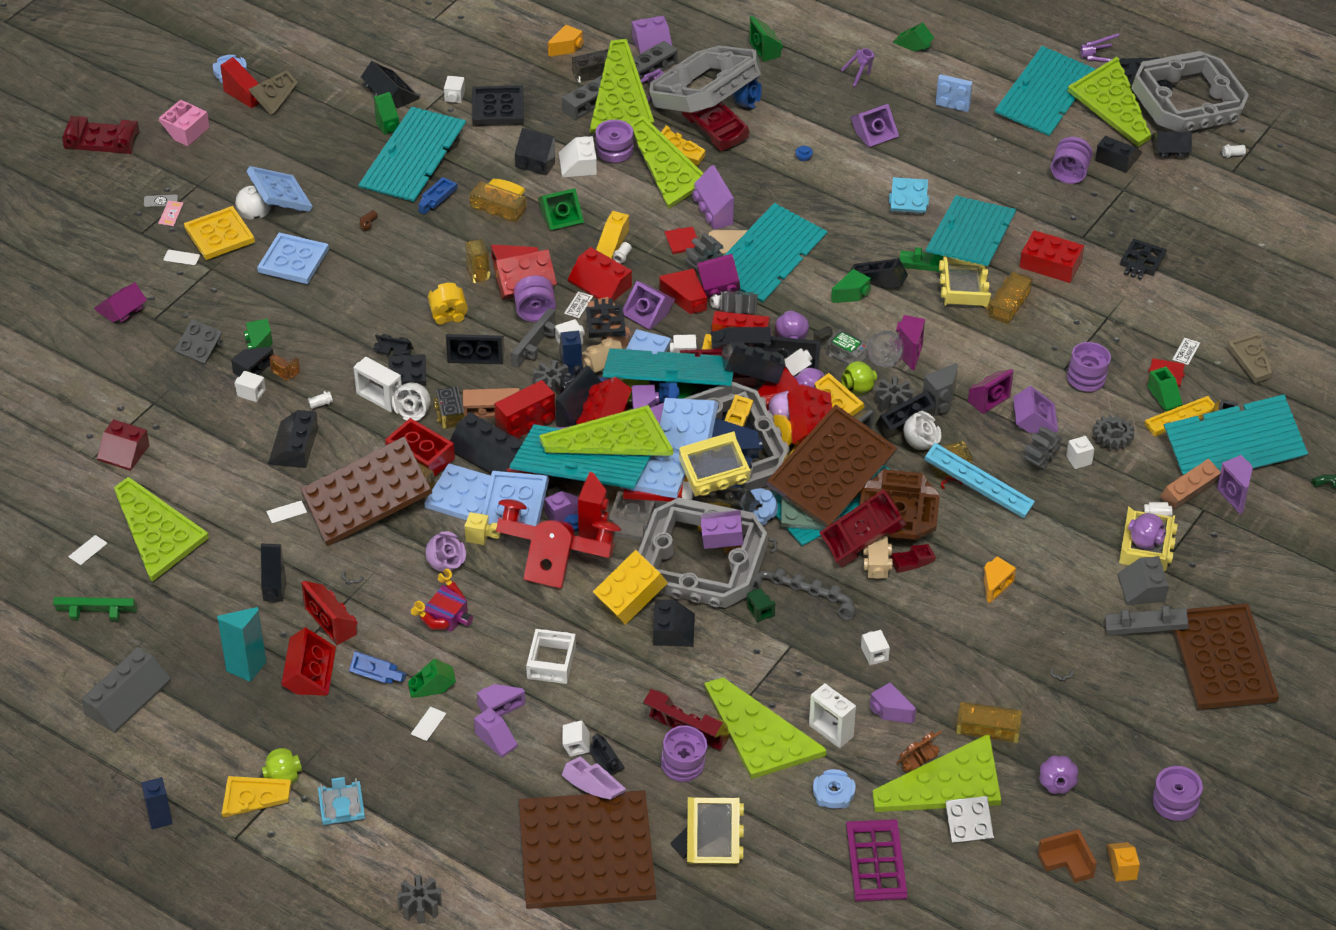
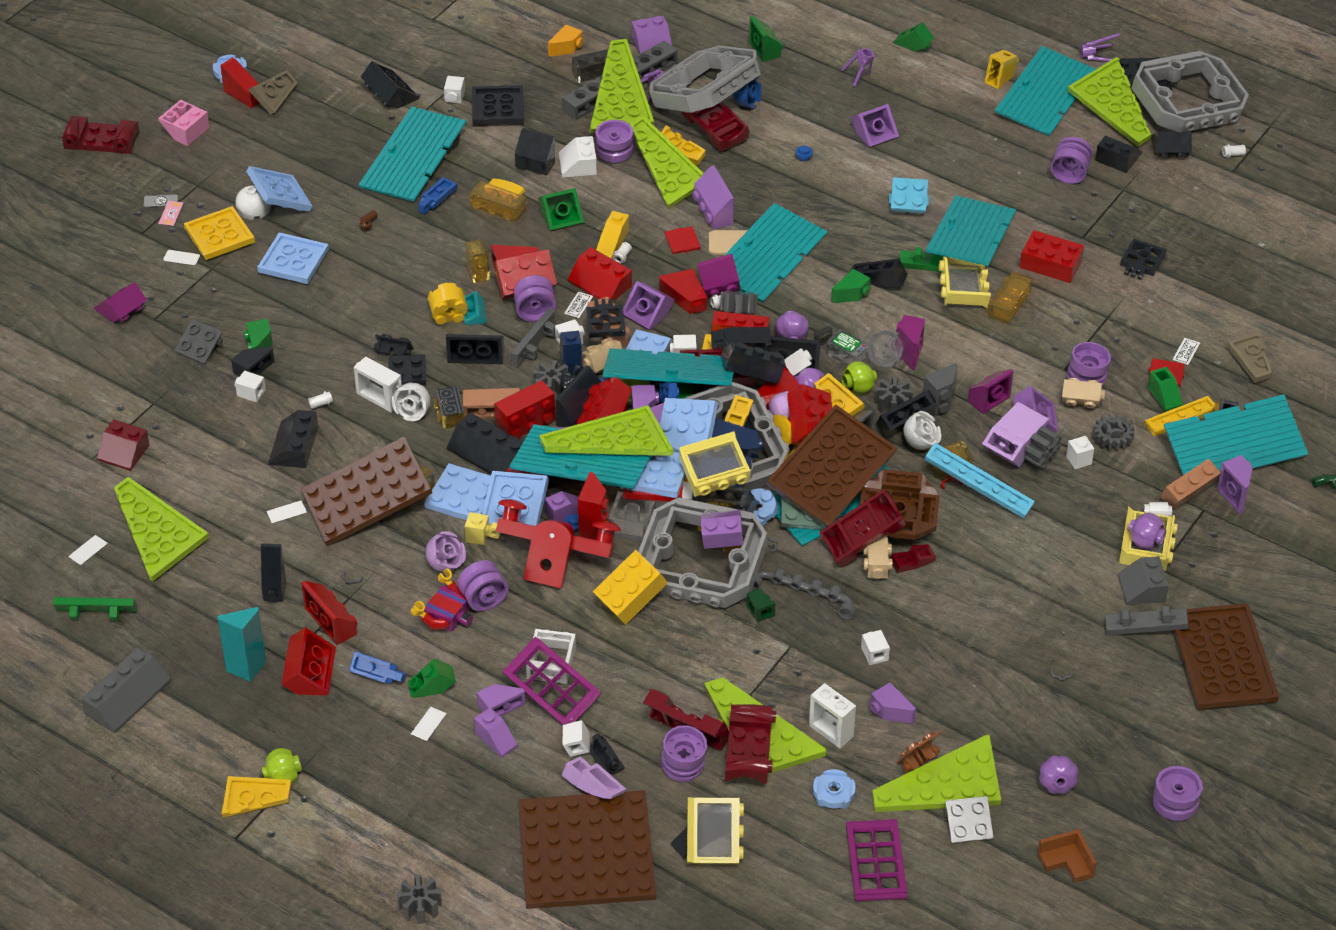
(156, 803): dark blue slope -> none
(283, 368): clear orange bracket -> none
(341, 802): piece -> none
(386, 113): green slope -> none
(427, 446): red brick -> none
(476, 309): none -> teal slope
(482, 585): none -> medium lavender wheel
(523, 658): none -> magenta piece
(673, 624): black slope -> none
(704, 250): dark grey gear -> none
(749, 742): none -> dark red piece
(954, 93): light blue plate -> none
(989, 720): clear yellow brick -> none
(997, 577): light orange slope -> none
(1000, 68): none -> yellow torso
(1014, 432): none -> lavender slope
(1082, 393): none -> tan brick
(1123, 861): light orange slope -> none

